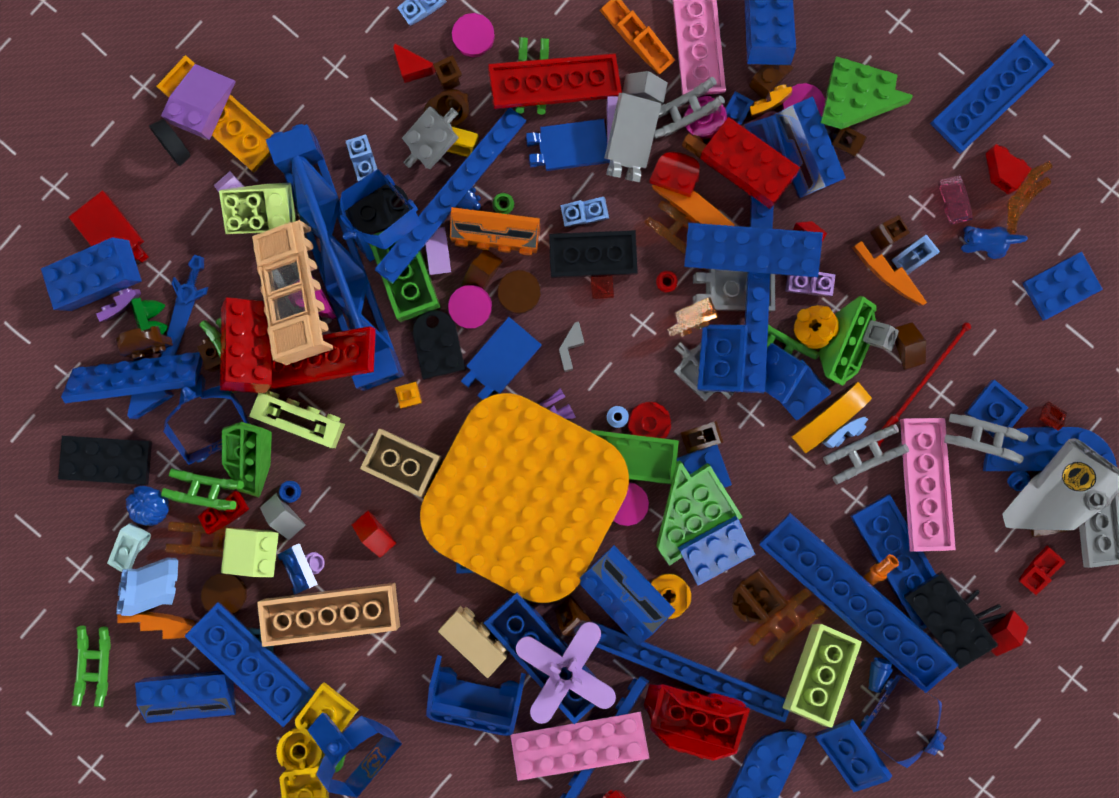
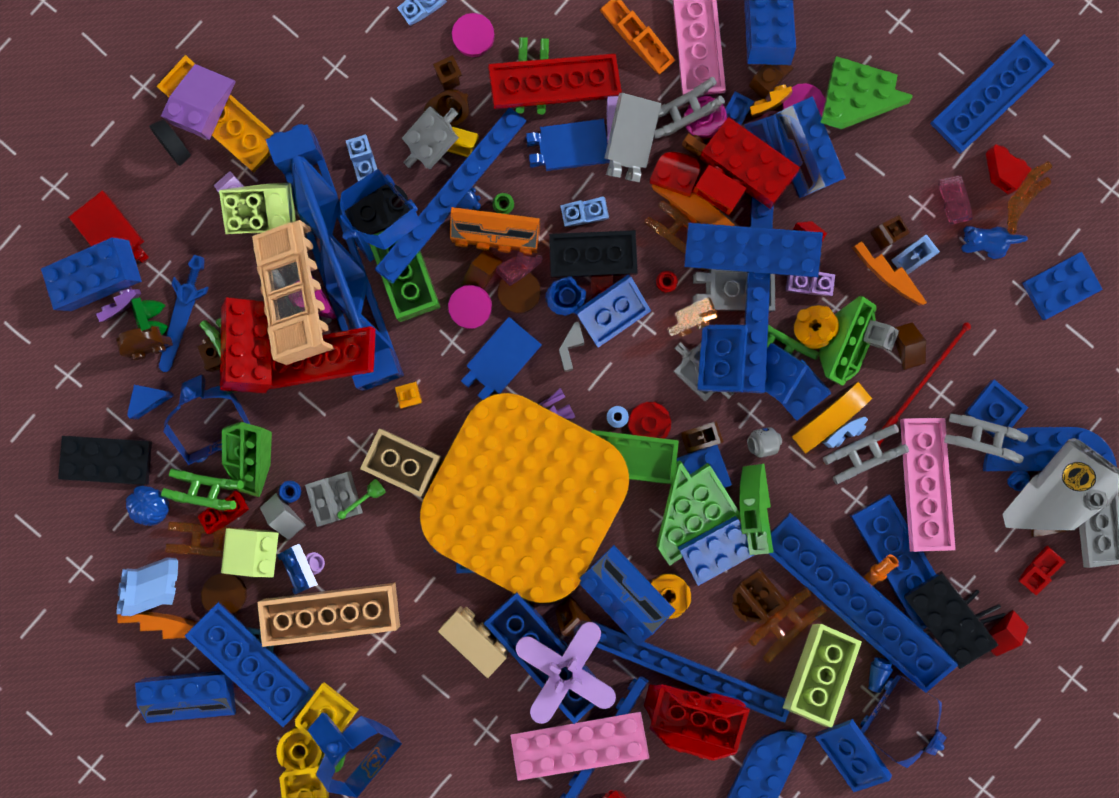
(81, 674): bright green piece -> none
(127, 546): light aqua plate -> none
(133, 377): blue plate -> none
(264, 406): yellowish green brick -> none
(331, 496): none -> light grey slope
(373, 534): red slope -> none
(374, 490): none -> bright green hinge
(412, 65): red slope -> none
(437, 347): black plate -> none
(438, 253): lavender slope -> none
(473, 704): blue windscreen -> none
(517, 267): none -> clear pink slope
(565, 296): none -> blue hair
(613, 311): none -> plate
(633, 507): dark pink tile -> none
(645, 86): light grey slope -> none
(719, 189): none -> red slope
(753, 509): none -> bright green slope
(764, 442): none -> light grey head
(857, 140): reddish brown brick -> none
(1053, 416): clear red plate -> none

